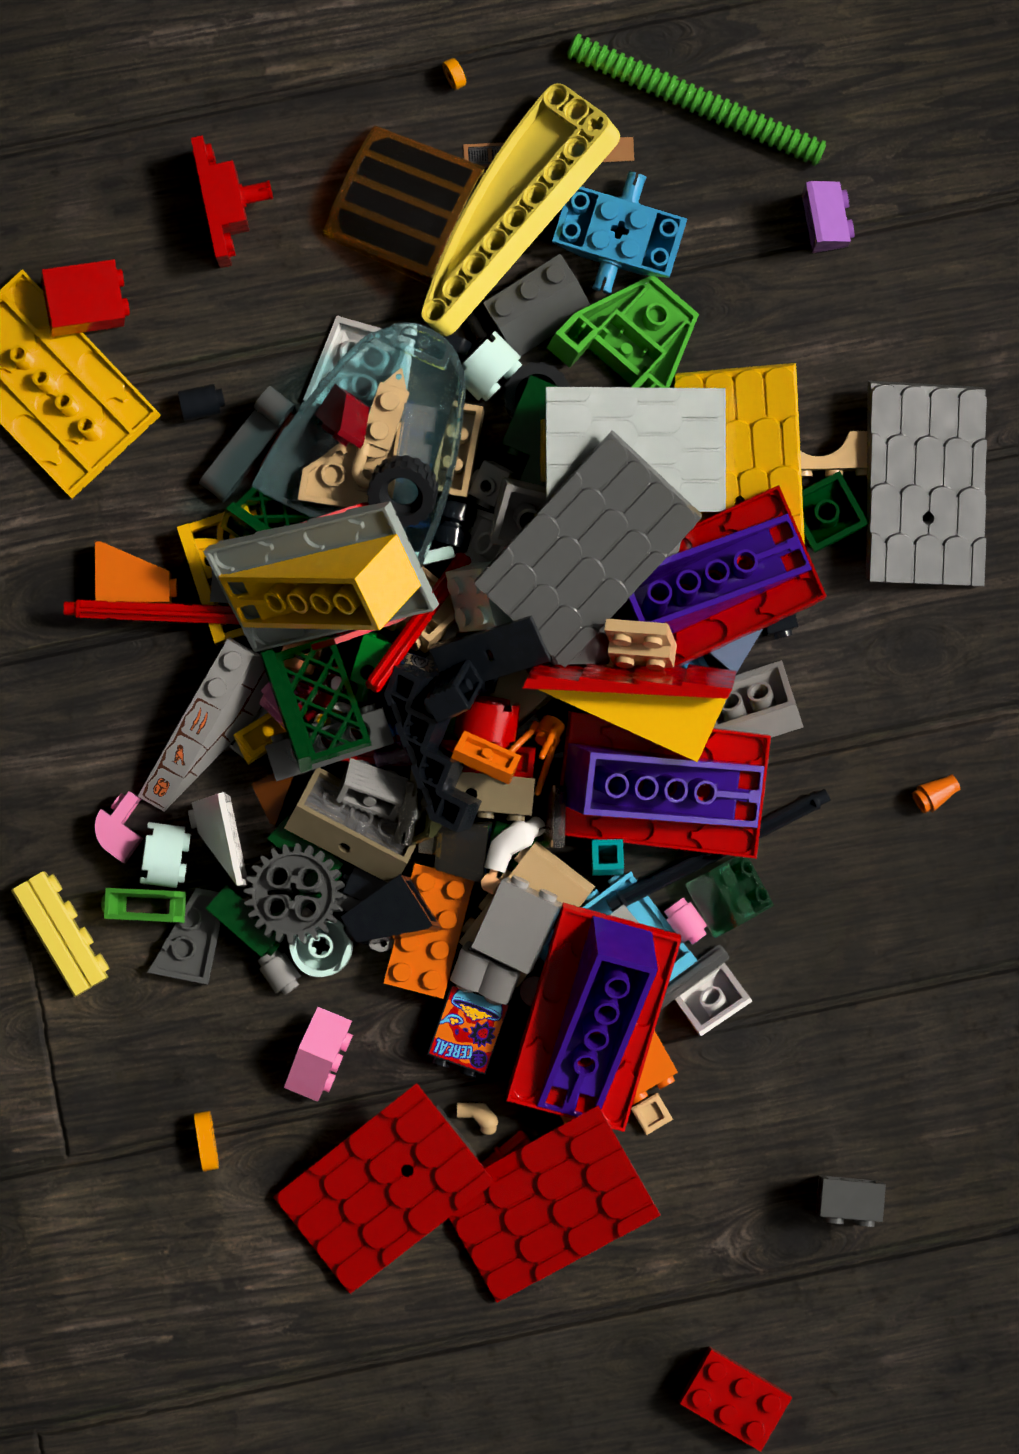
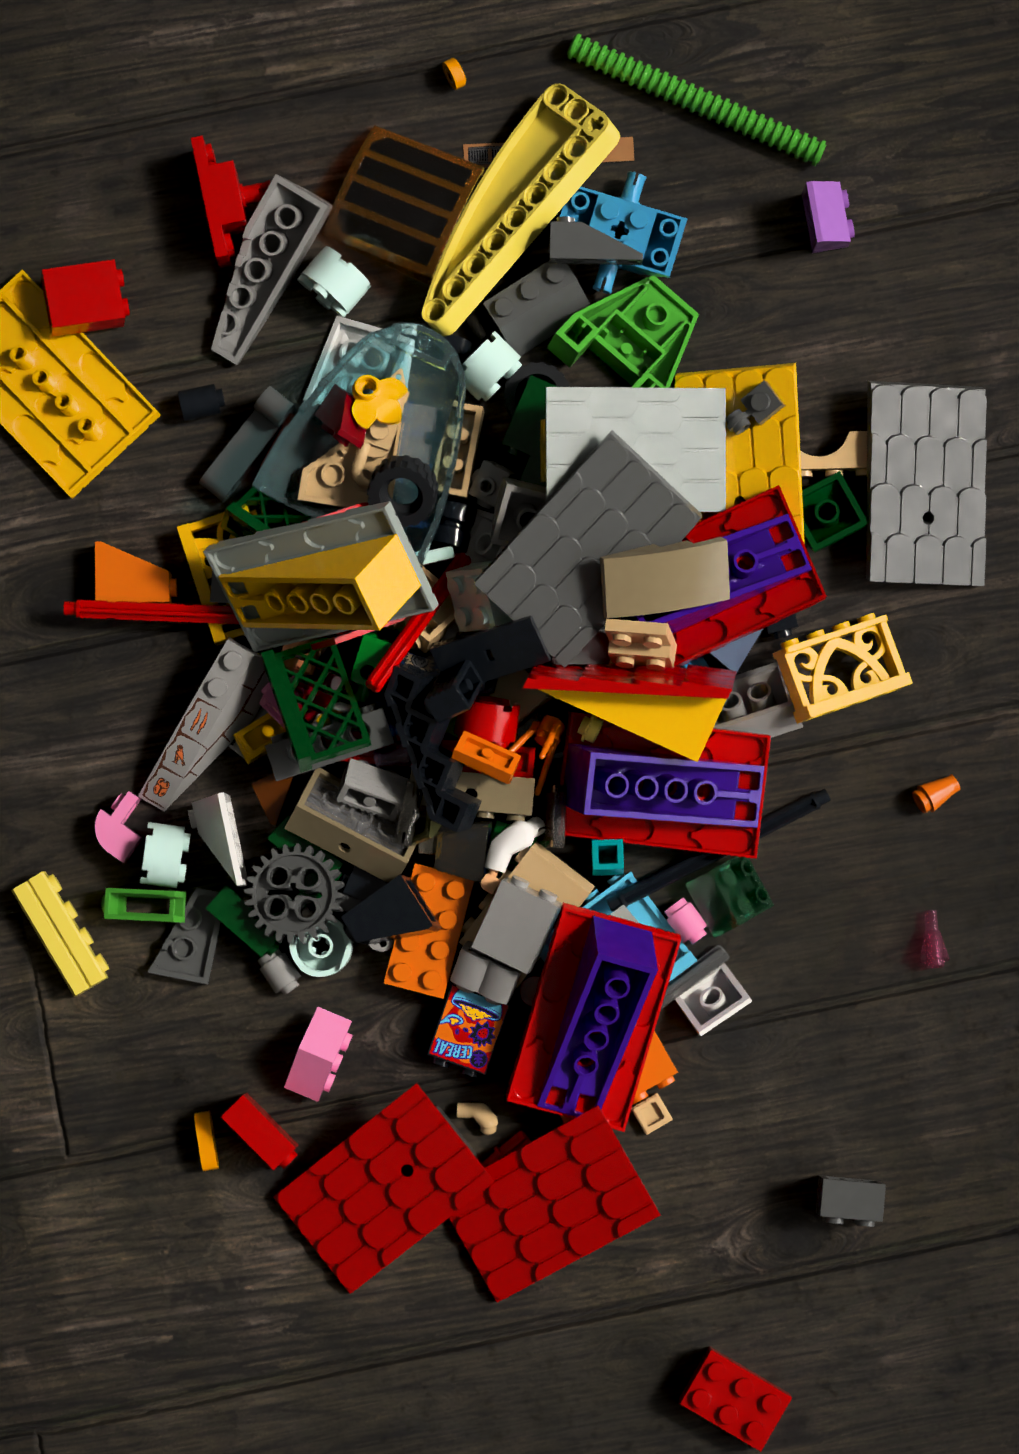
(261, 1132): none -> red brick
(267, 261): none -> light grey wedge
(335, 281): none -> light aqua brick
(380, 404): none -> yellow plate
(581, 244): none -> dark grey slope
(590, 728): none -> light yellow plate
(665, 578): none -> dark tan slope
(760, 404): none -> dark grey plate
(820, 700): none -> yellow fence
(933, 947): none -> clear pink cone

